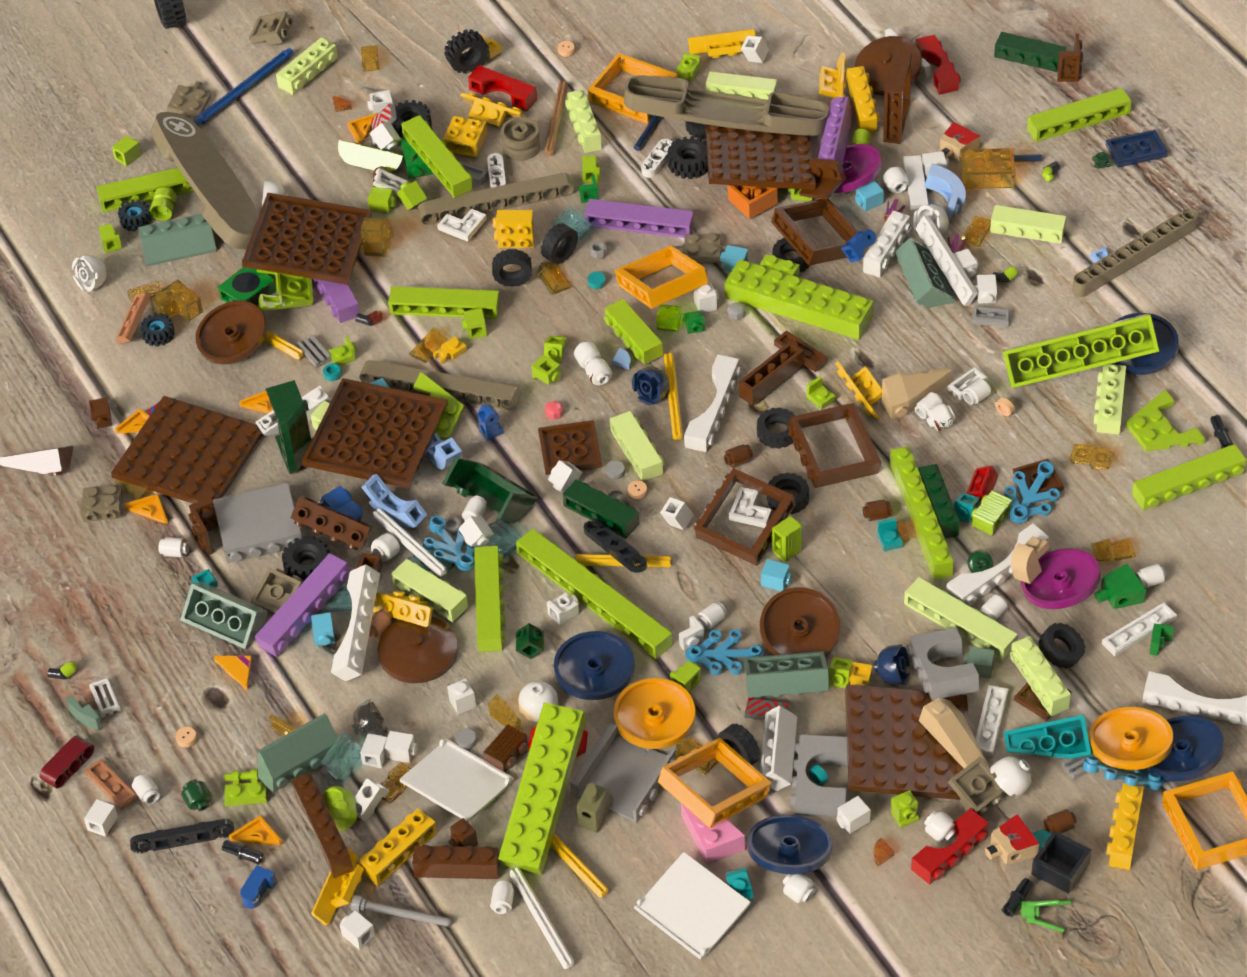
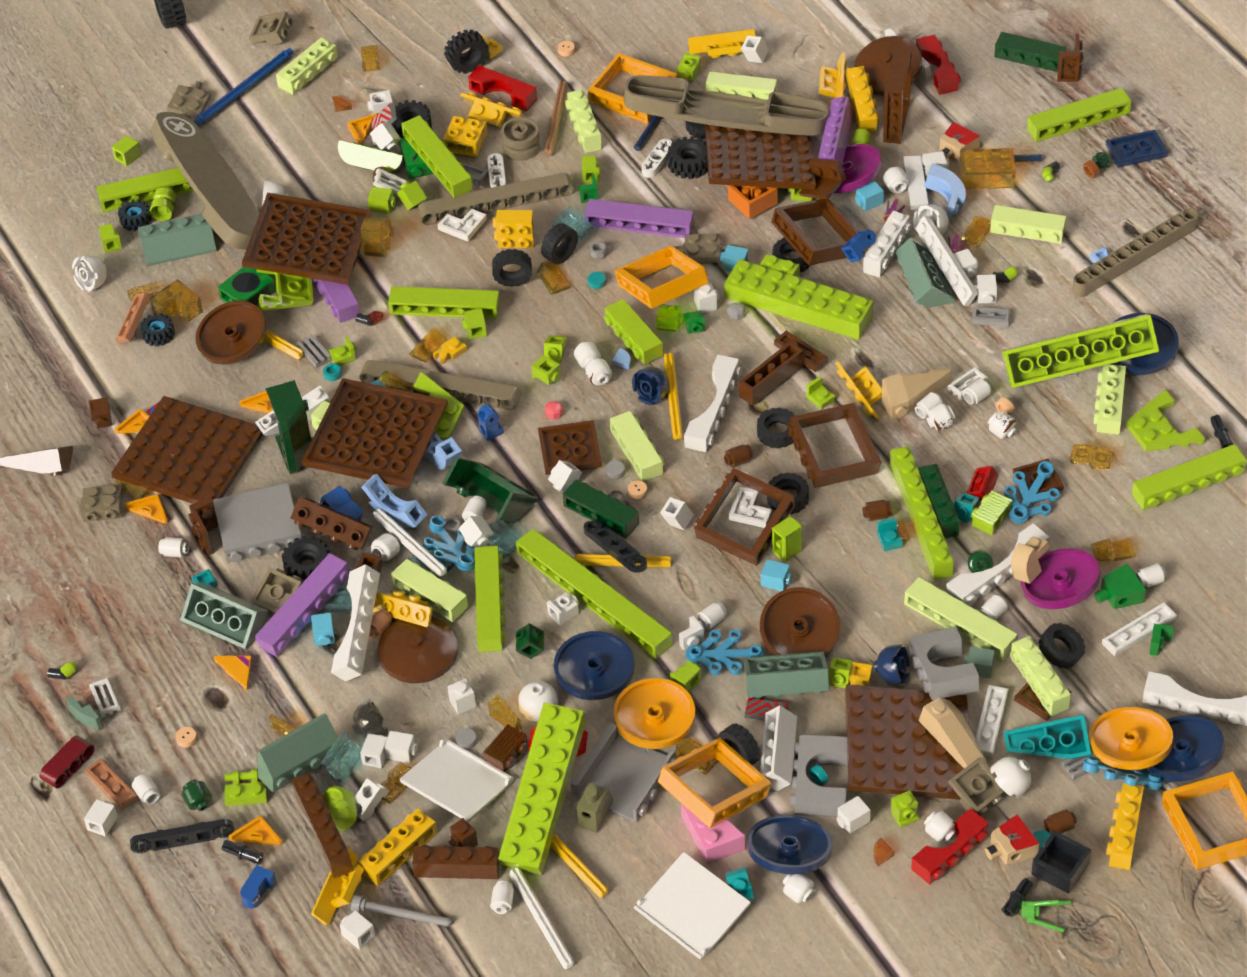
(394, 382): none -> clear yellow slope
(1002, 424): none -> white head
(1091, 169): none -> dark orange tile

